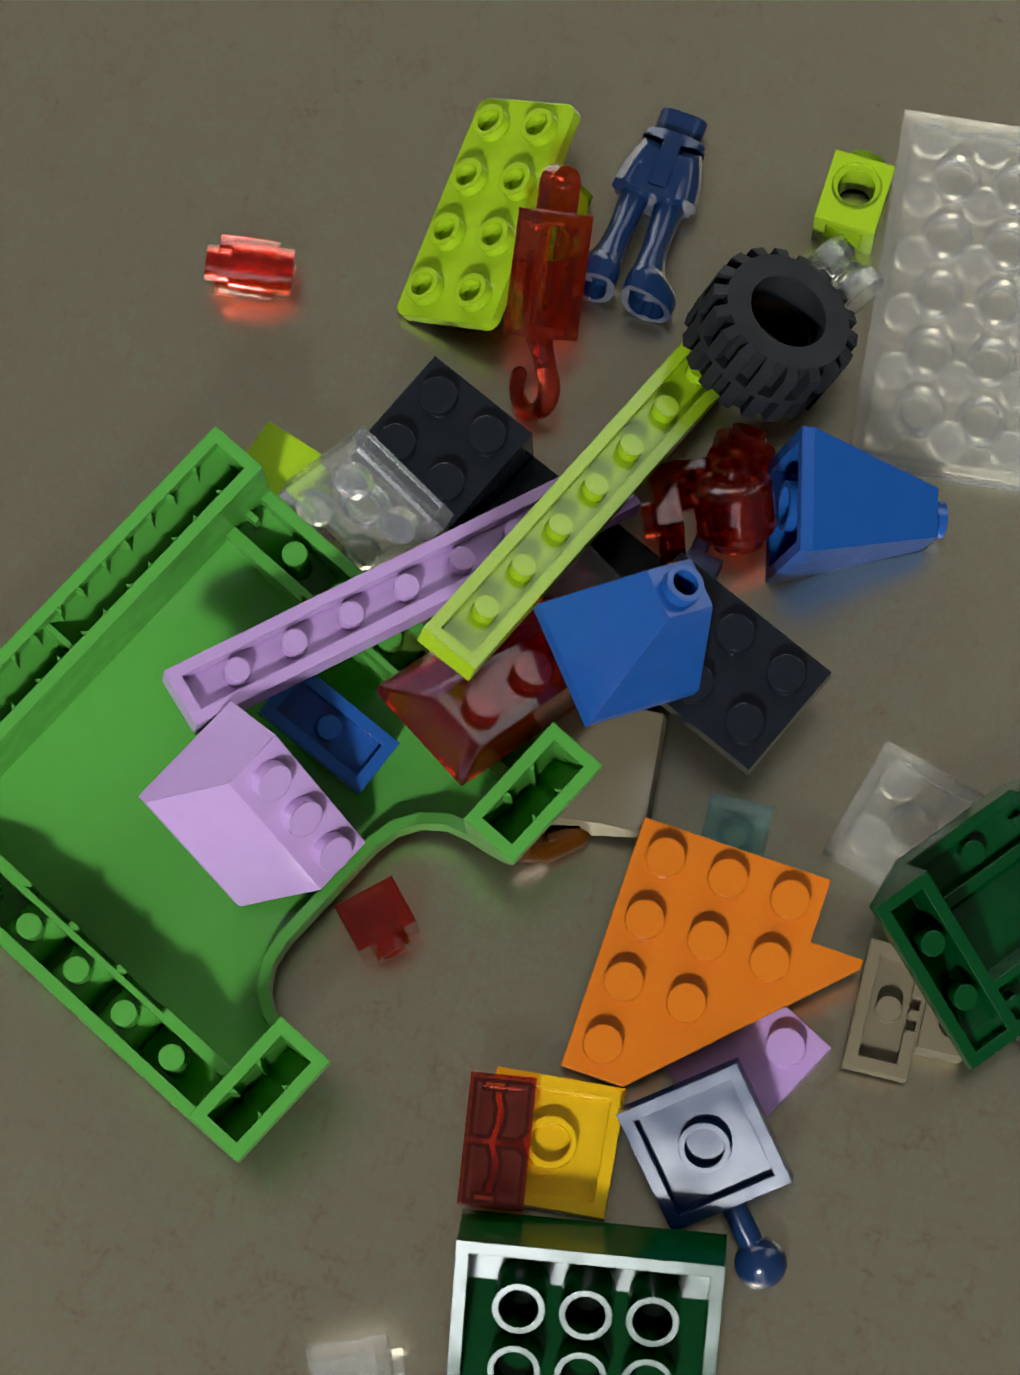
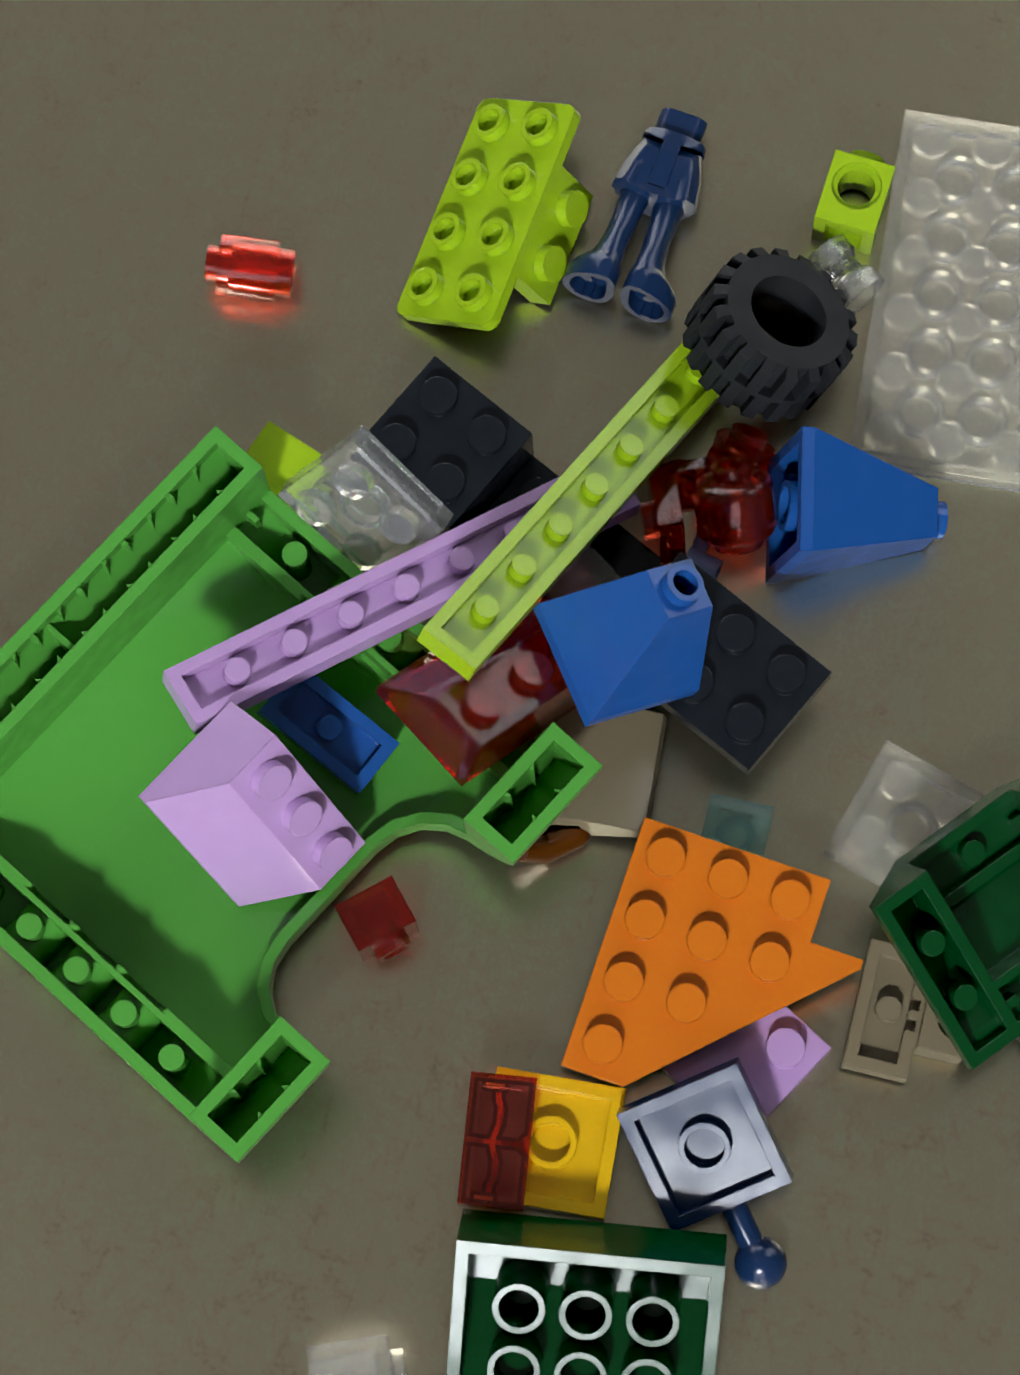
(547, 294): clear red piece -> none

